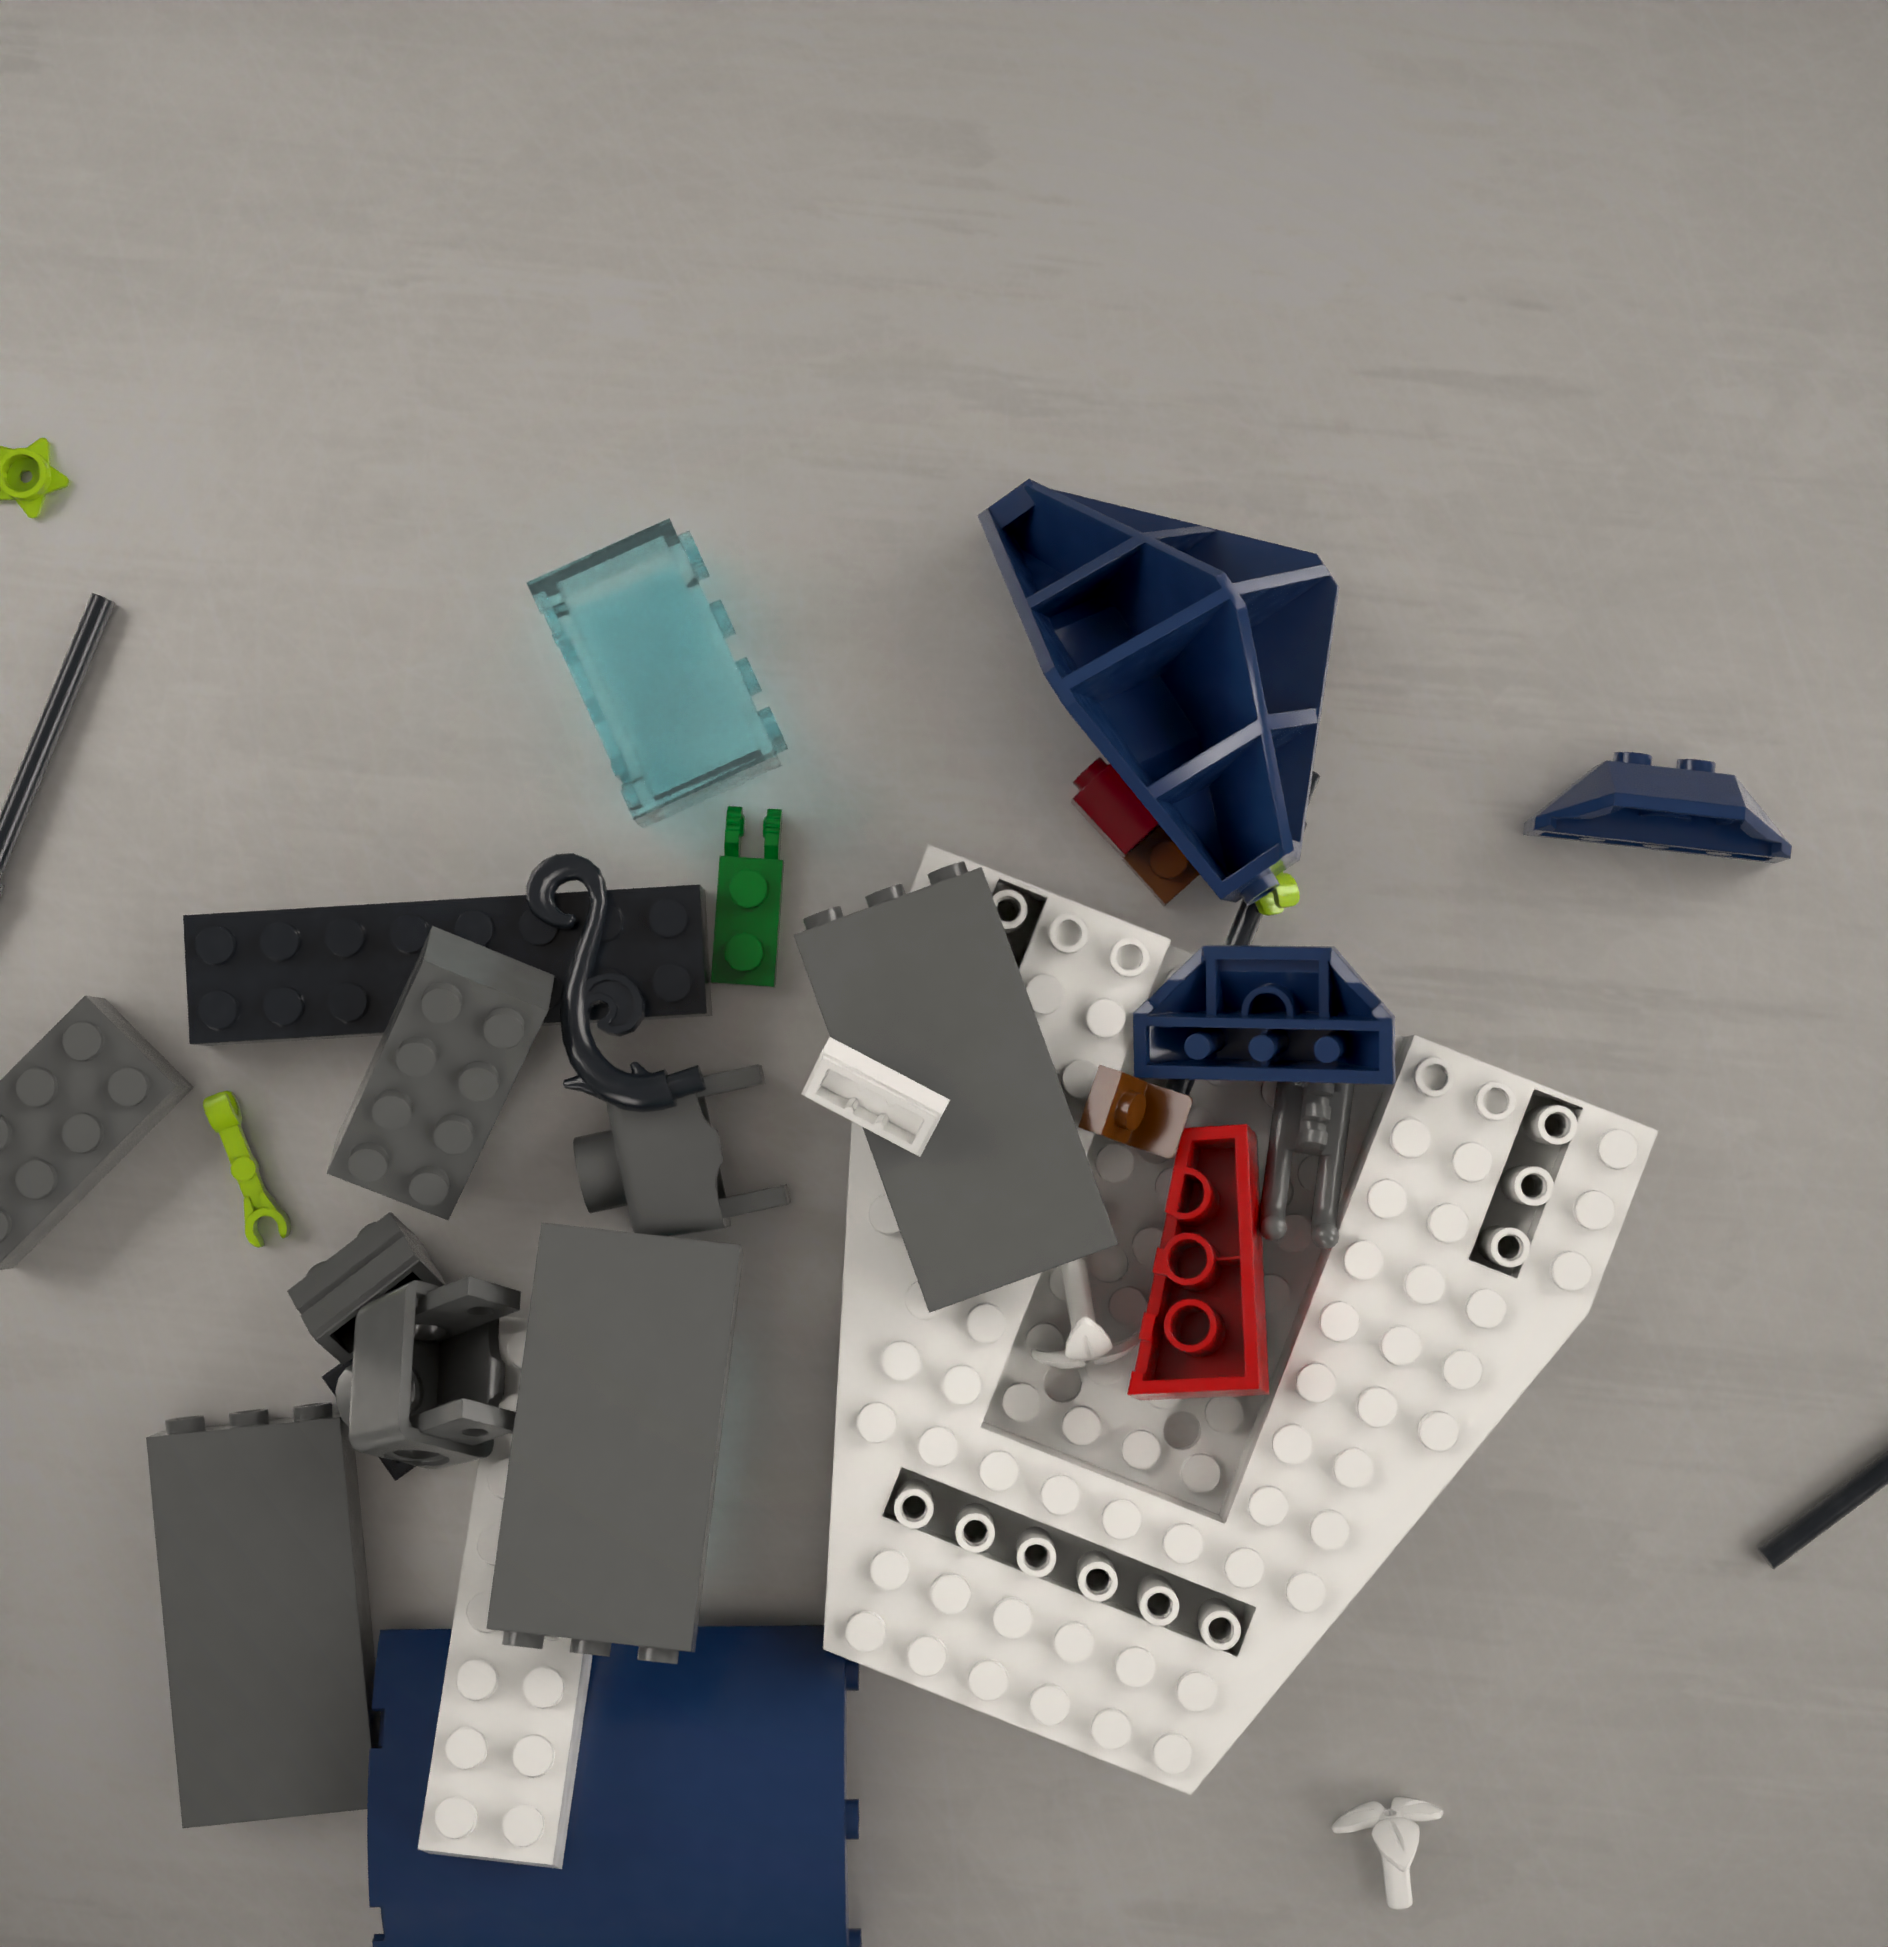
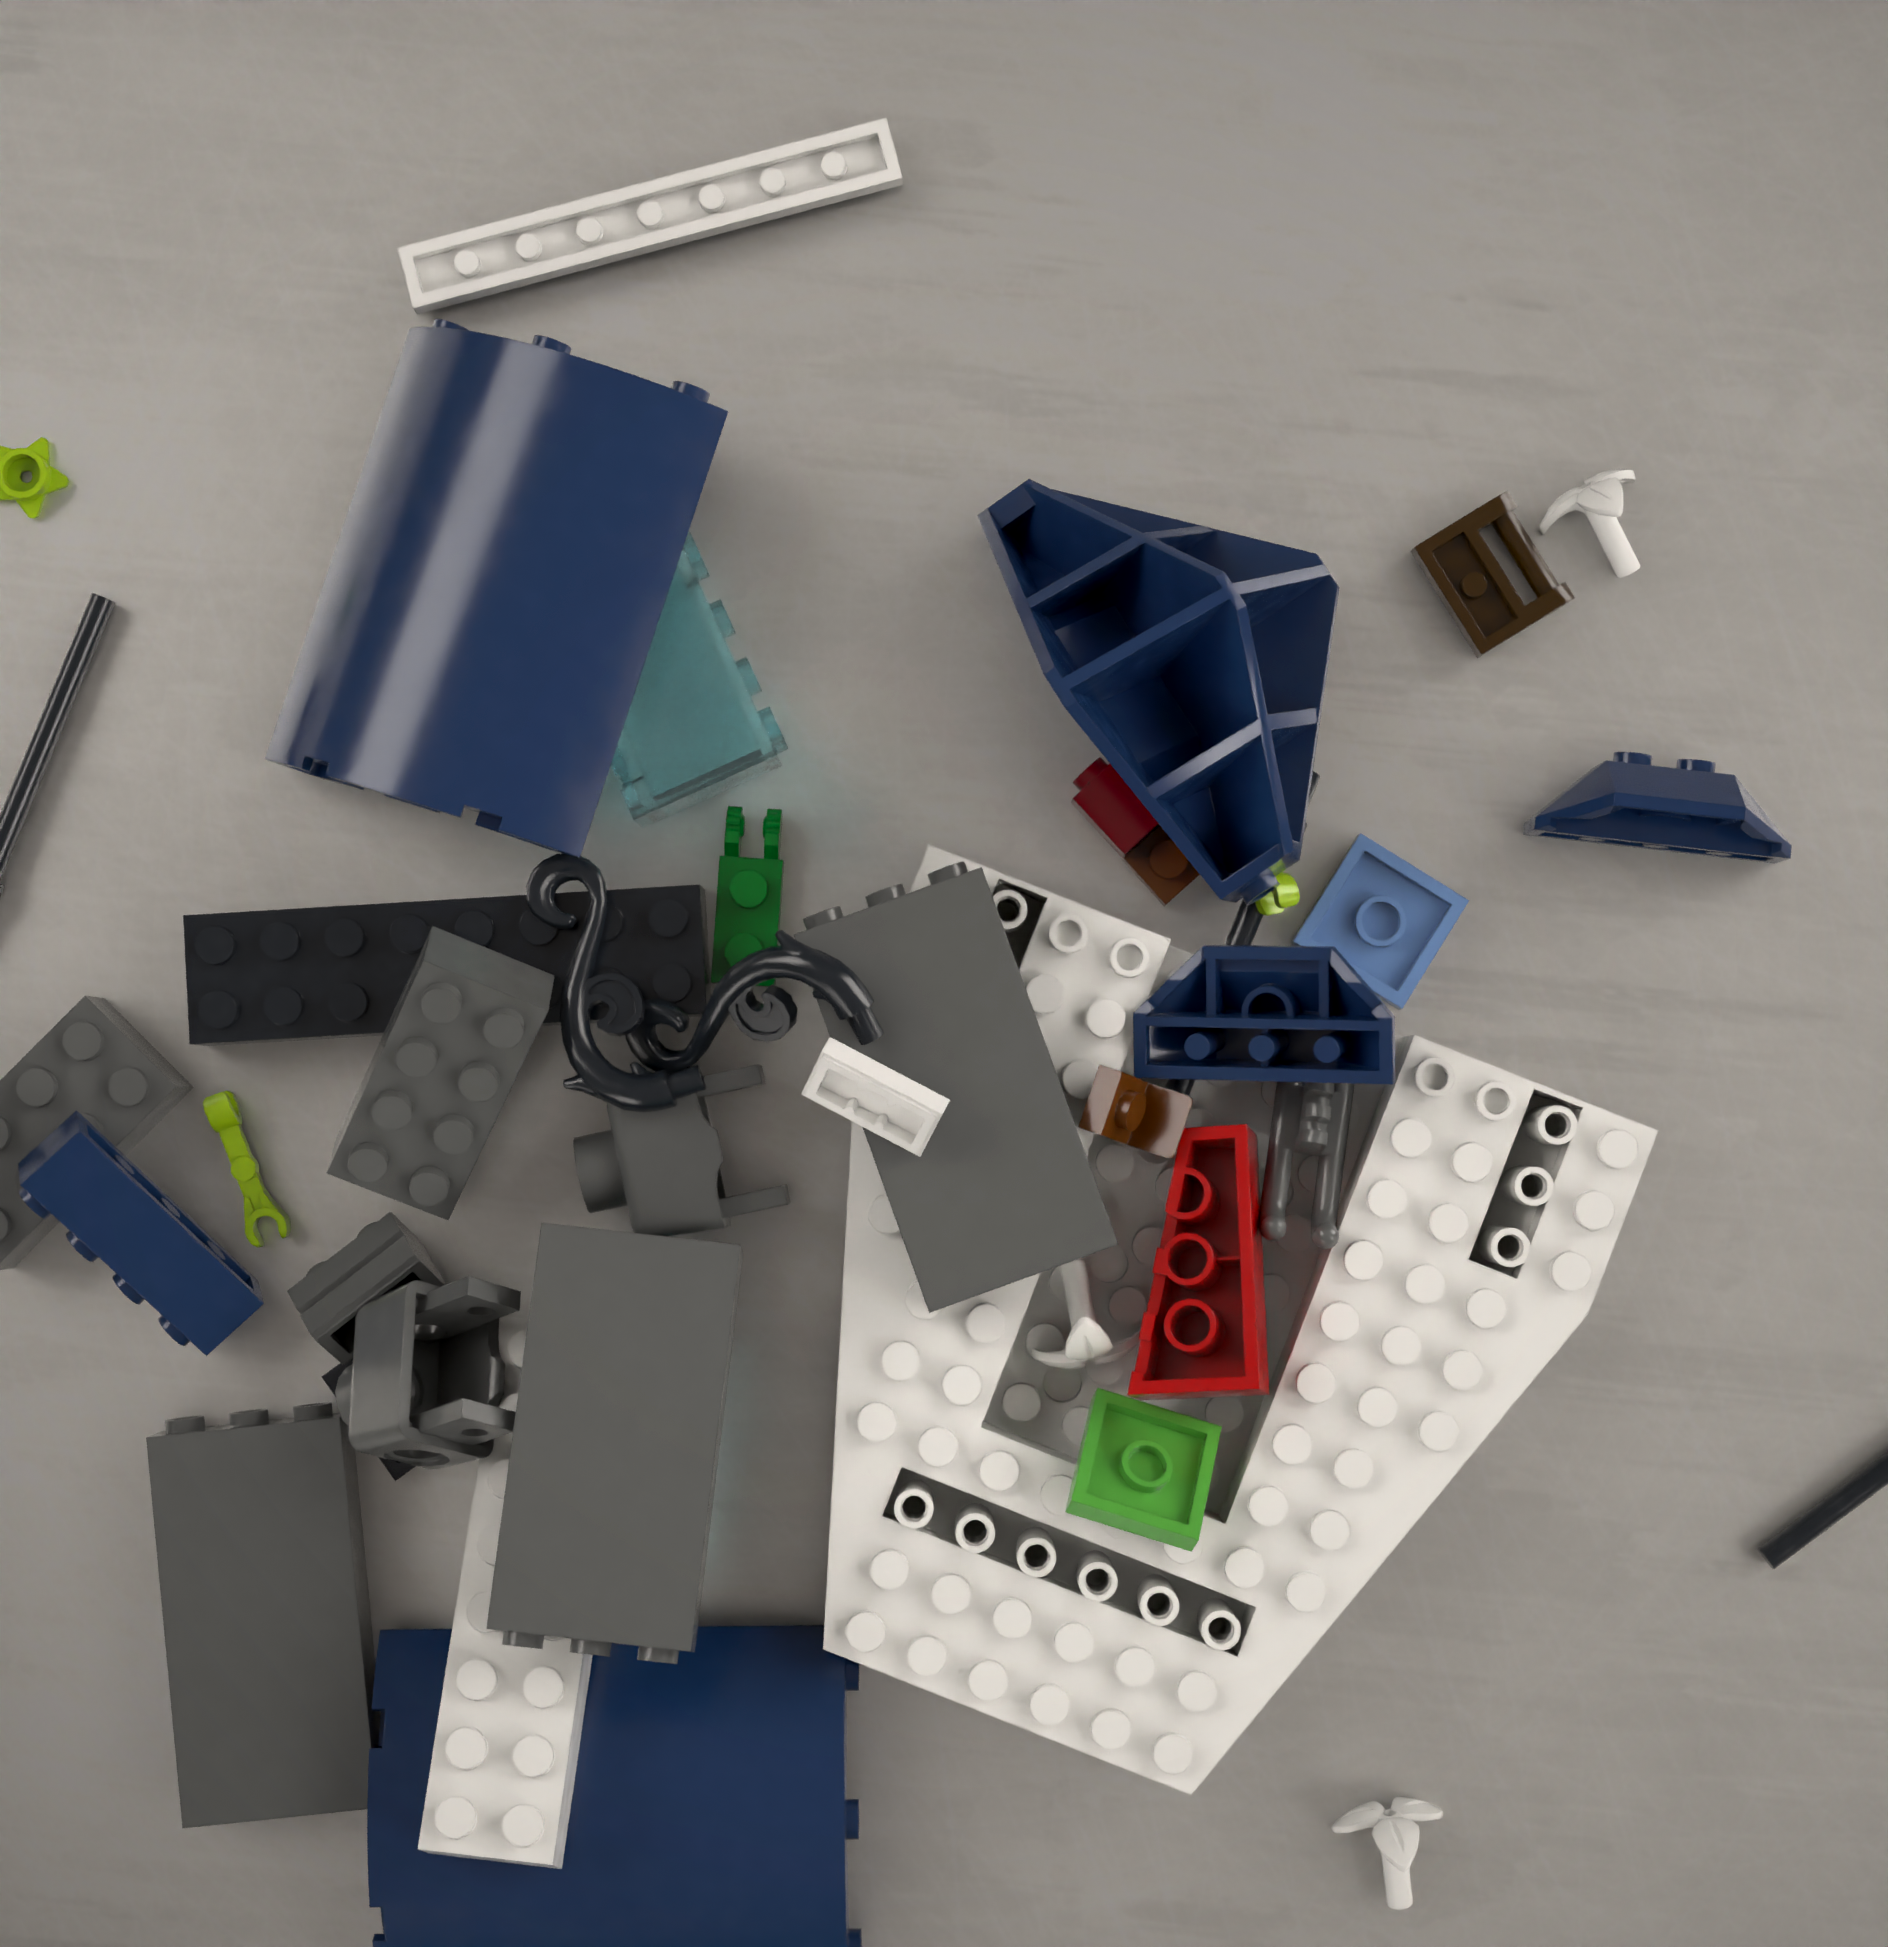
(139, 1234): none -> dark blue brick
(498, 582): none -> dark blue panel
(650, 216): none -> white plate
(759, 1021): none -> black plant
(1144, 1469): none -> bright green plate
(1382, 919): none -> medium blue plate
(1475, 584): none -> dark brown plate
(1602, 502): none -> white plant

